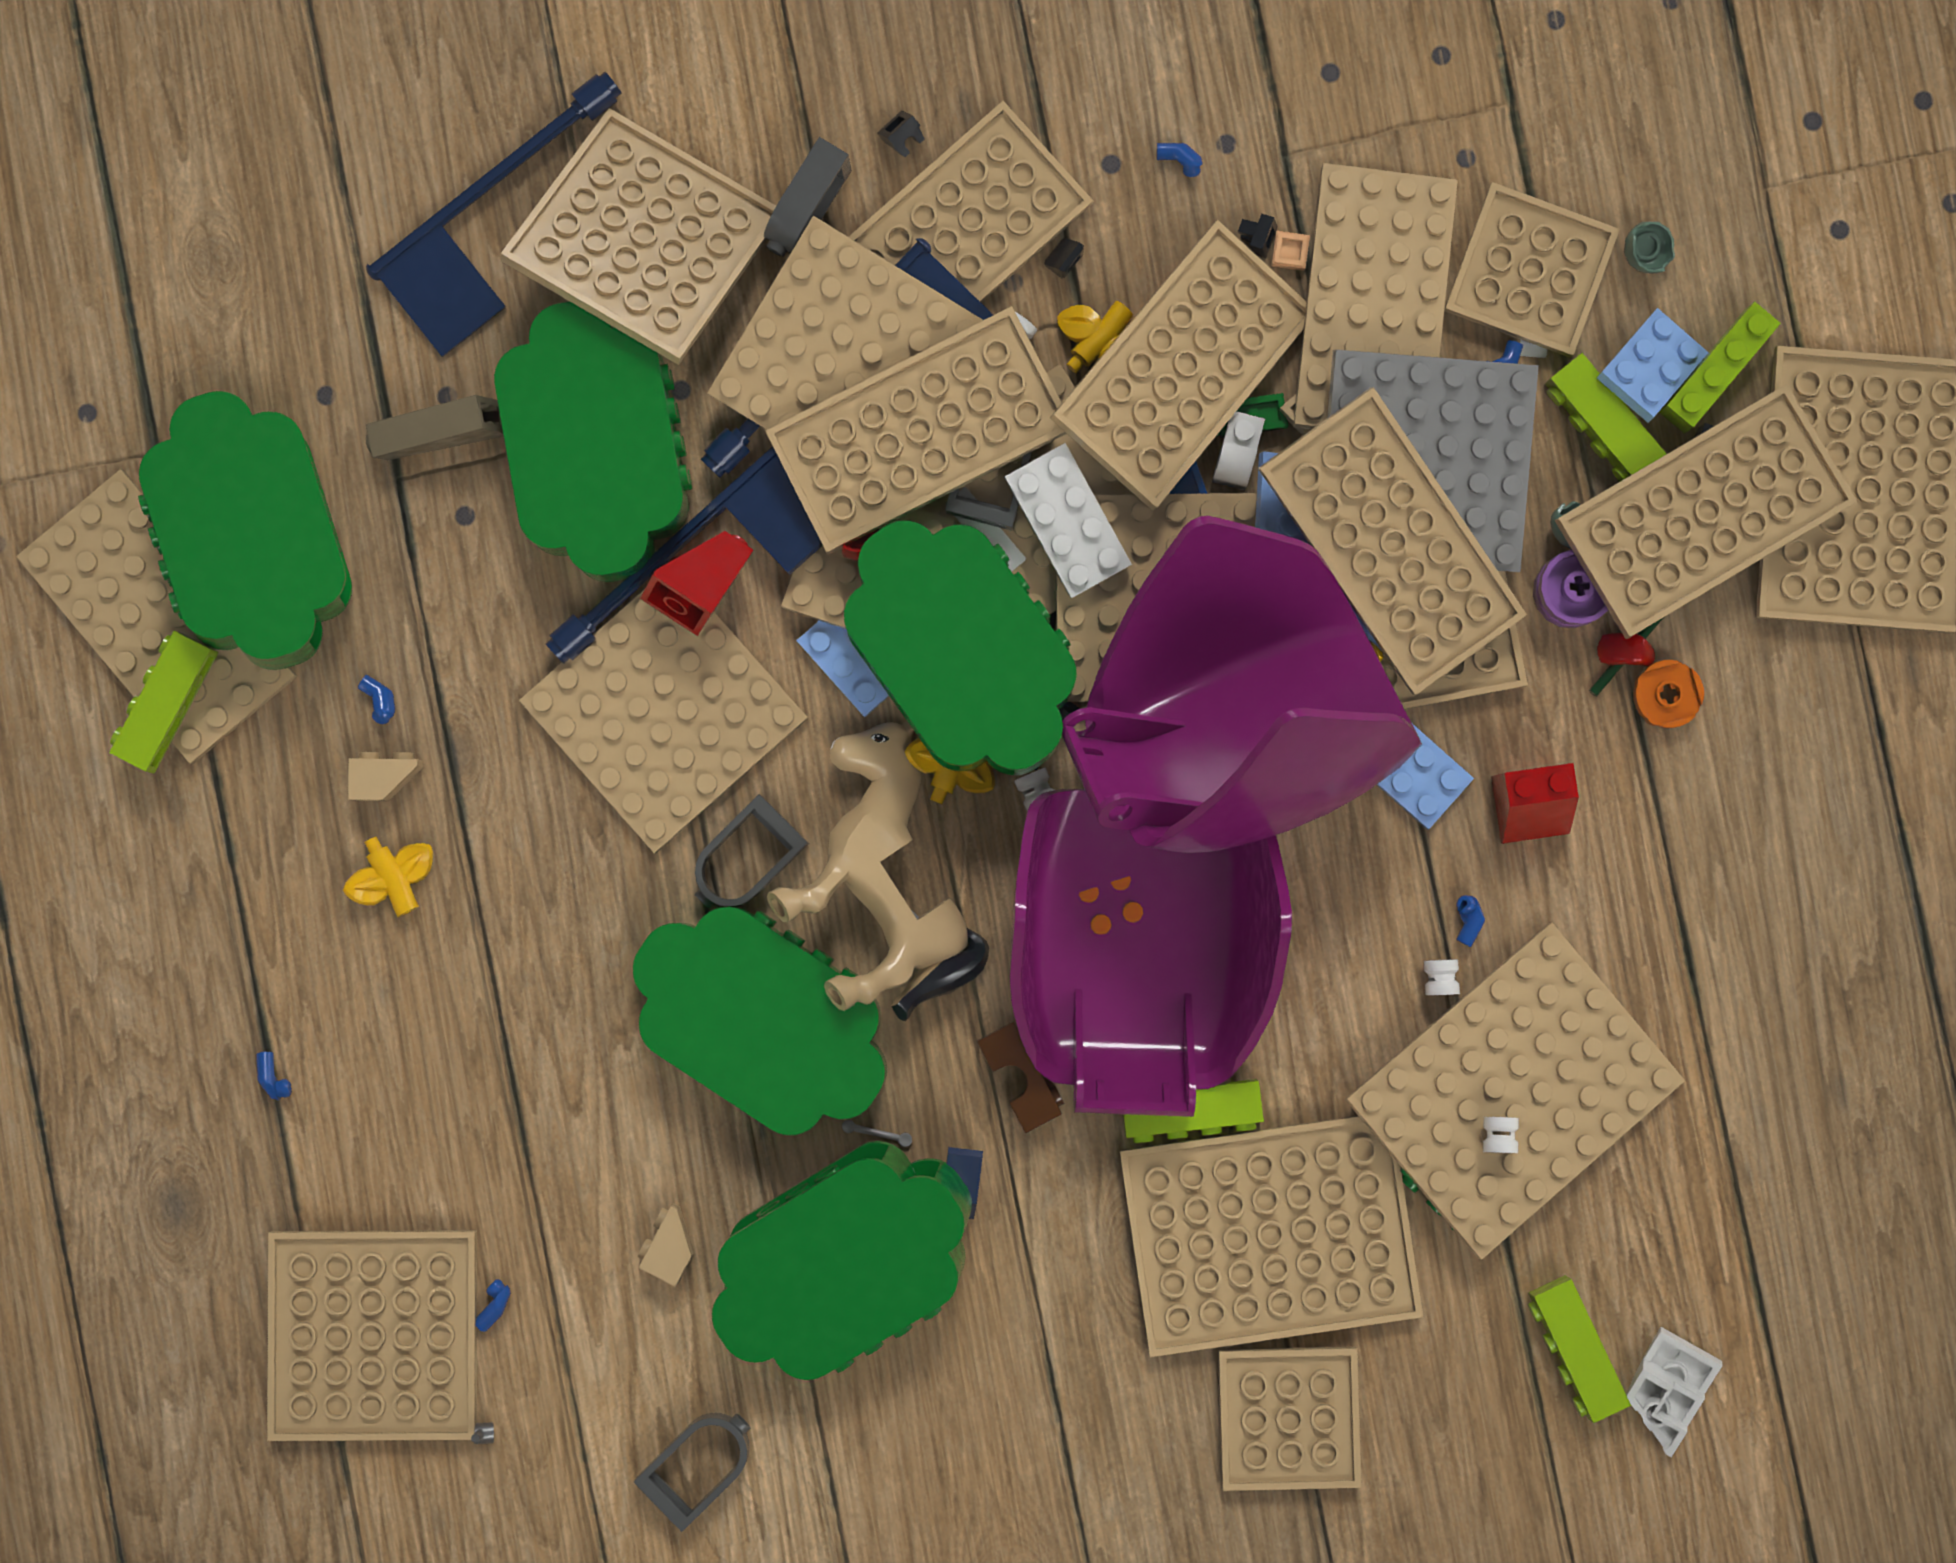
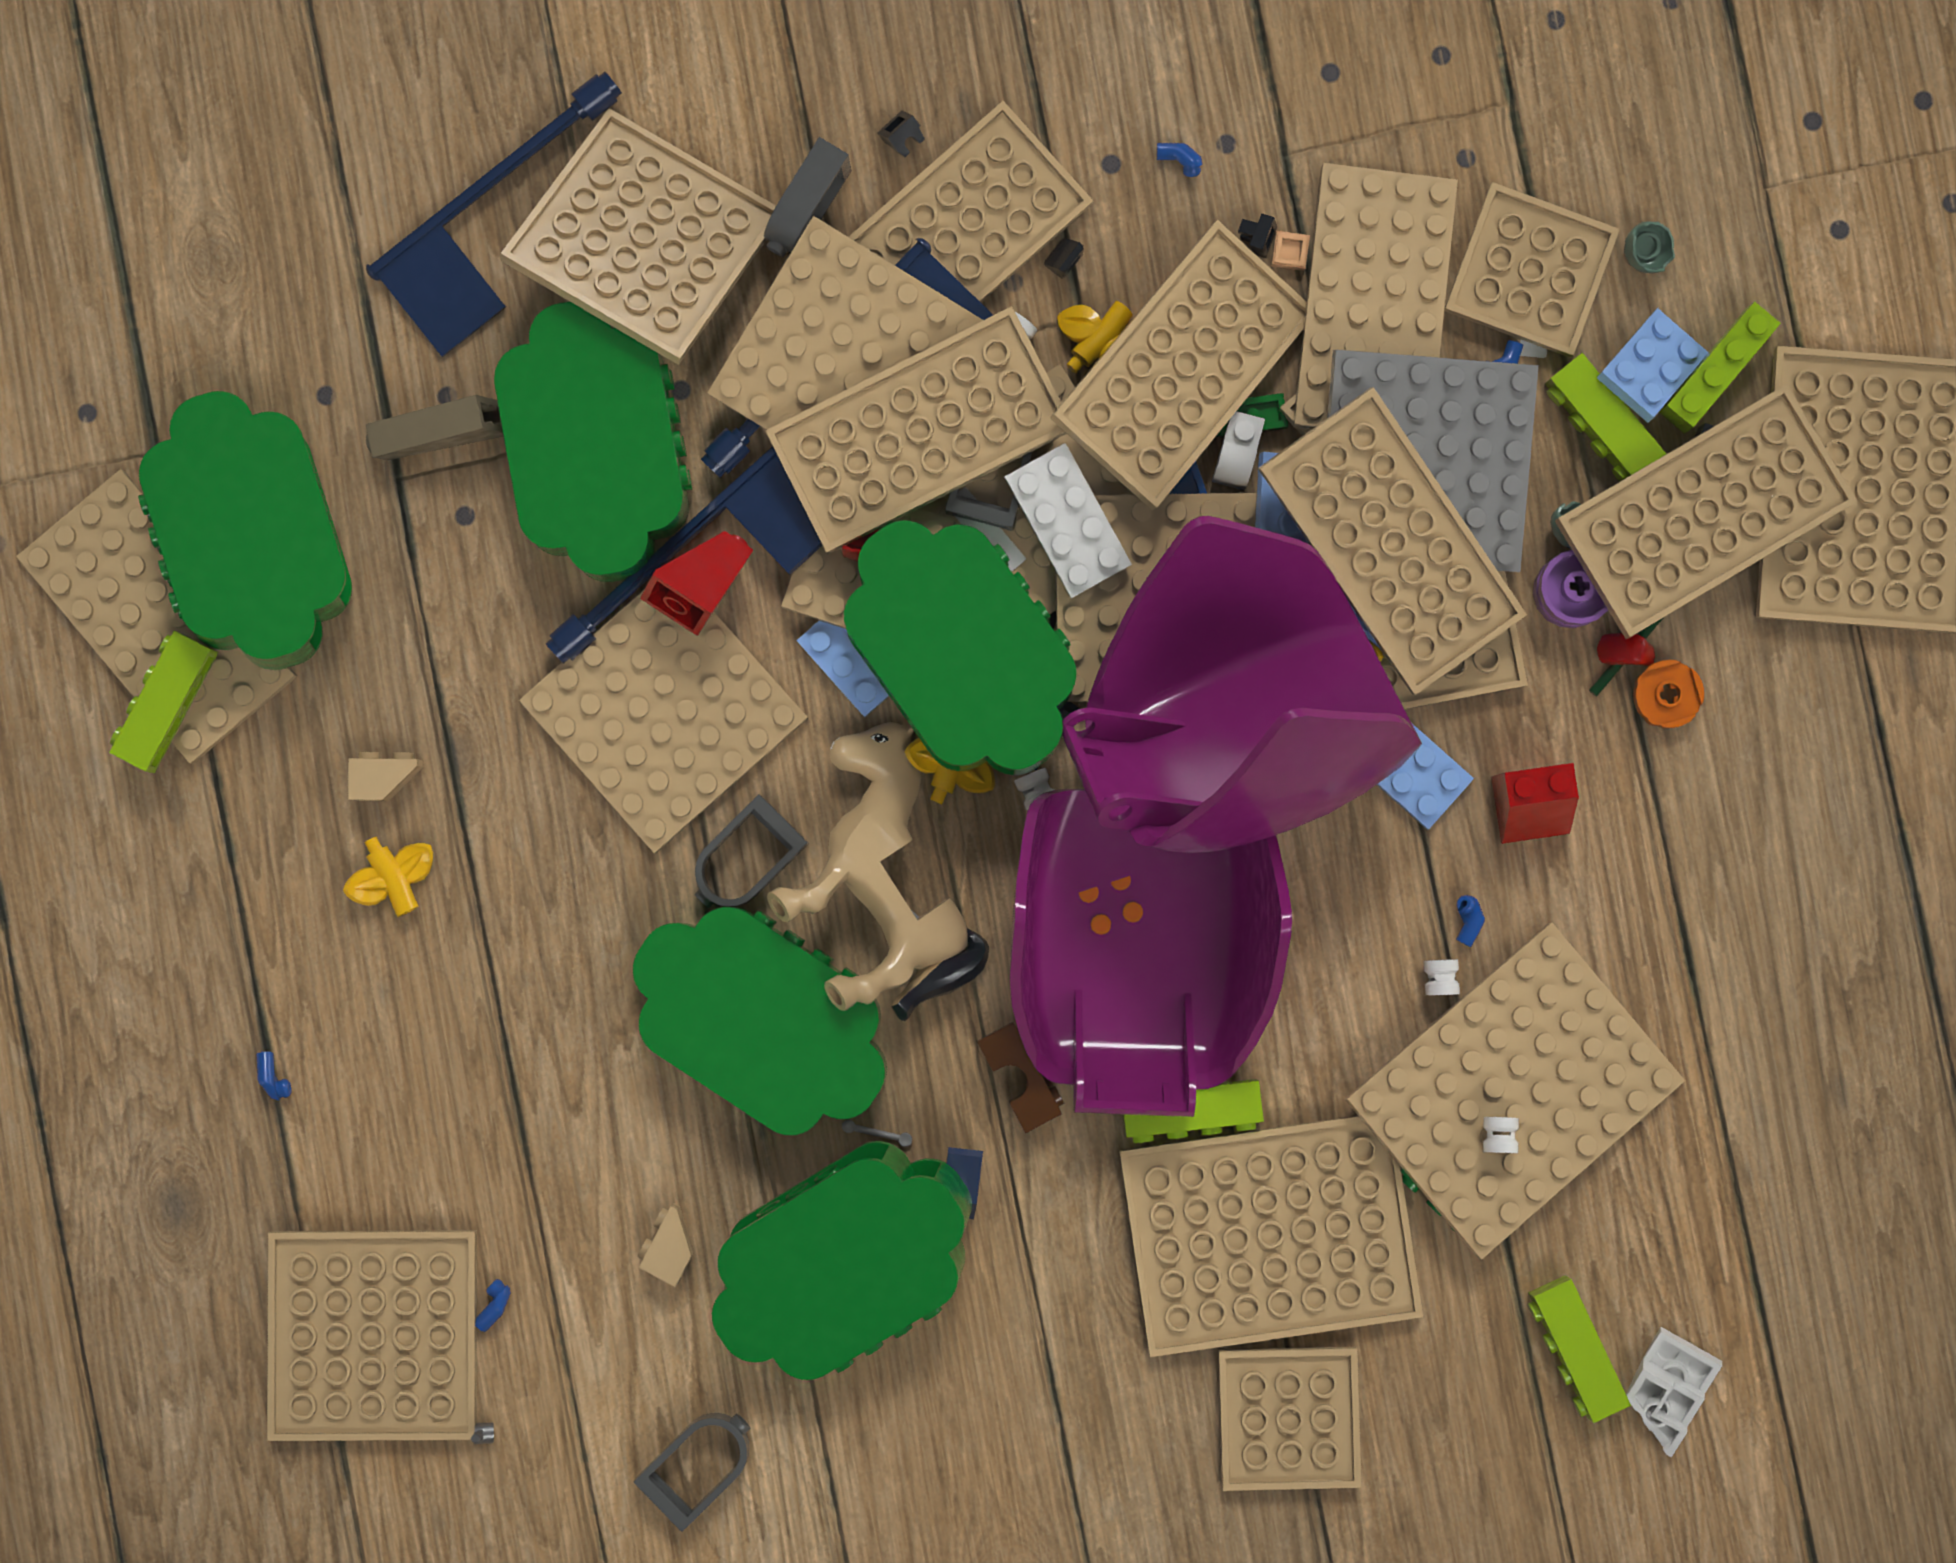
(382, 699): blue arm -> none

